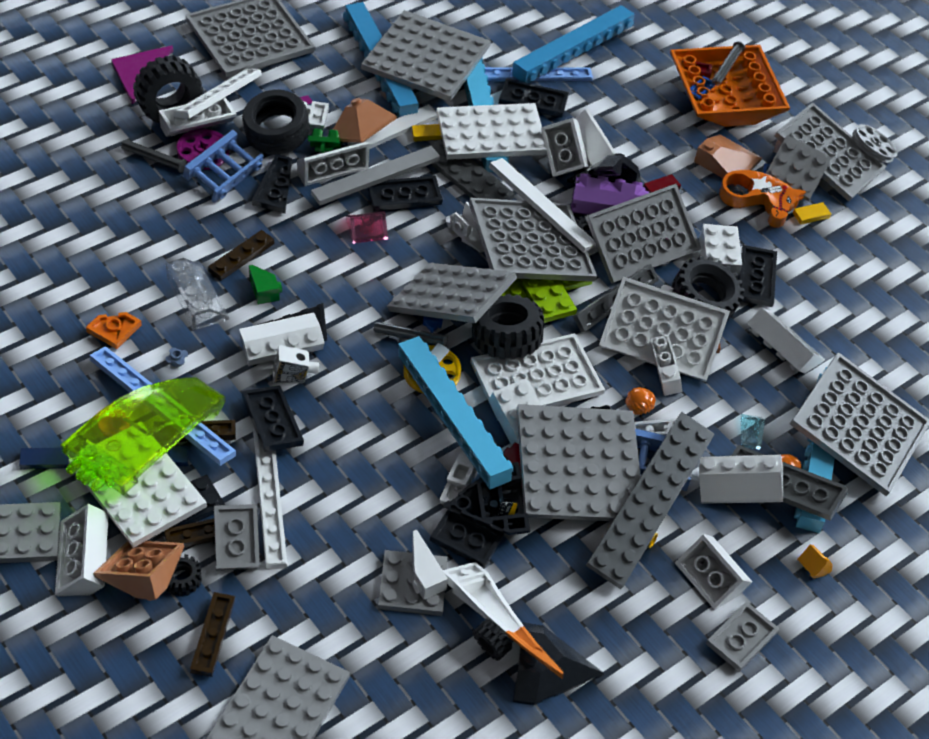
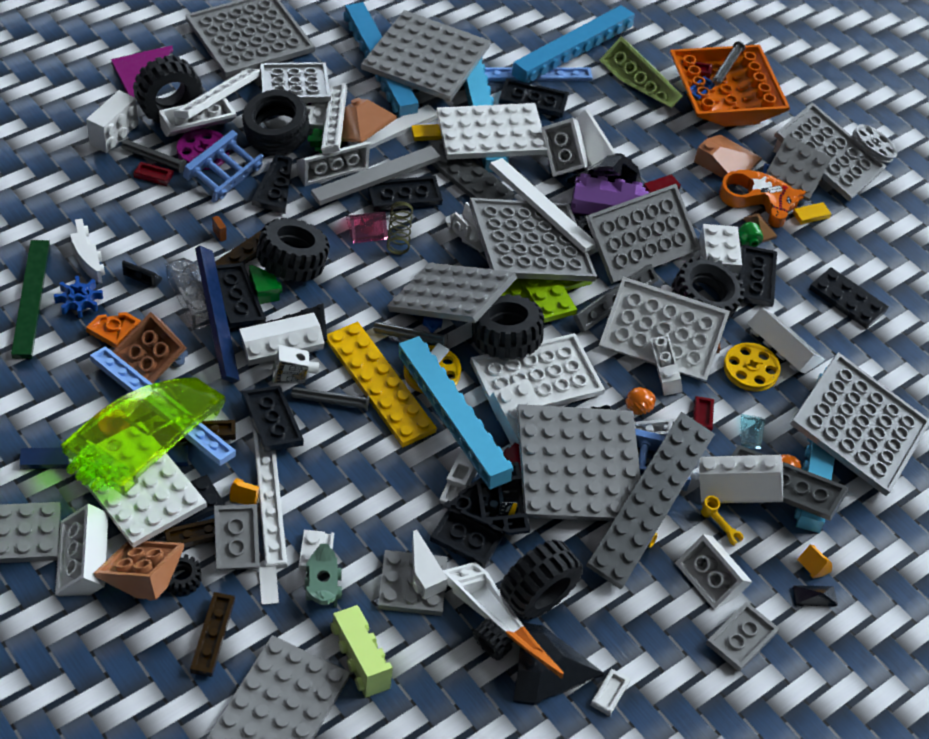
(30, 300): none -> dark green tile
(78, 296): none -> blue gear
(86, 253): none -> white slope
(112, 121): none -> white brick
(141, 274): none -> black slope
(150, 348): none -> nougat slope
(153, 174): none -> dark red tile
(217, 315): none -> dark blue tile
(219, 228): none -> dark orange tile
(239, 296): none -> black plate
(243, 492): none -> light orange tile
(268, 585): none -> white sticker
(292, 249): none -> black tyre
(302, 79): none -> light grey plate
(310, 543): none -> white plate
(325, 561): none -> sand green piece
(332, 398): none -> dark grey axle
(334, 119): none -> white tile
(362, 651): none -> yellowish green wedge
(380, 382): none -> yellow plate
(399, 237): none -> olive piece
(541, 579): none -> black tyre
(610, 692): none -> white tile
(637, 72): none -> yellowish green wedge
(704, 411): none -> dark red tile
(710, 509): none -> yellow brick
(749, 372): none -> yellow wedge
(750, 234): none -> green head
(768, 233): none -> medium nougat slope
(814, 595): none -> black slope
(848, 297): none -> black plate

